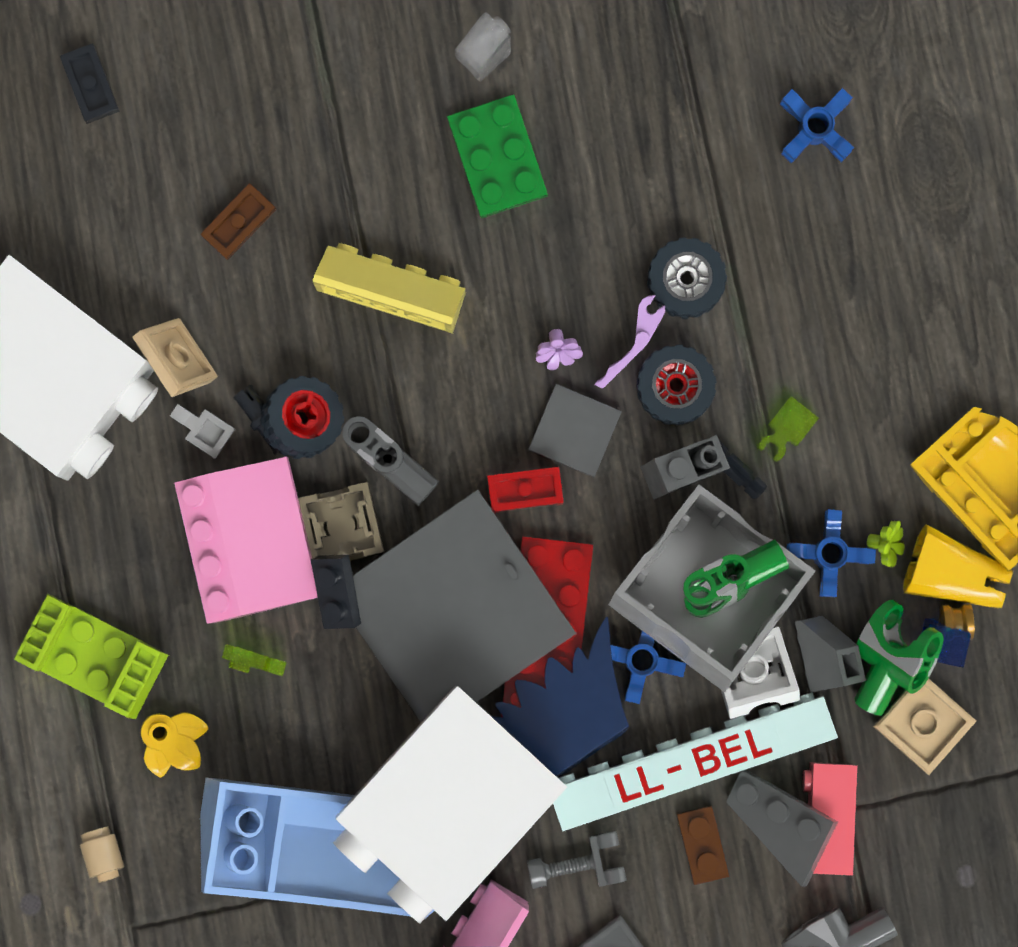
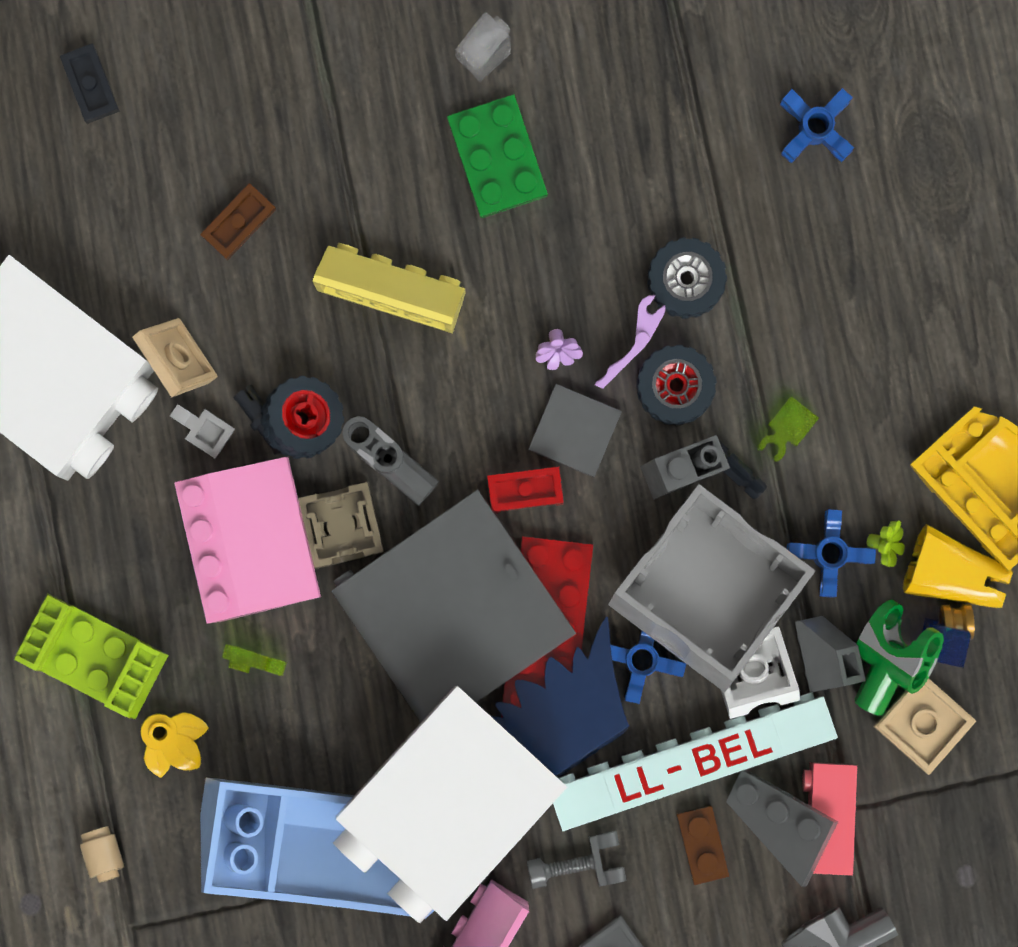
(336, 591): black plate -> none
(722, 592): green connector -> none

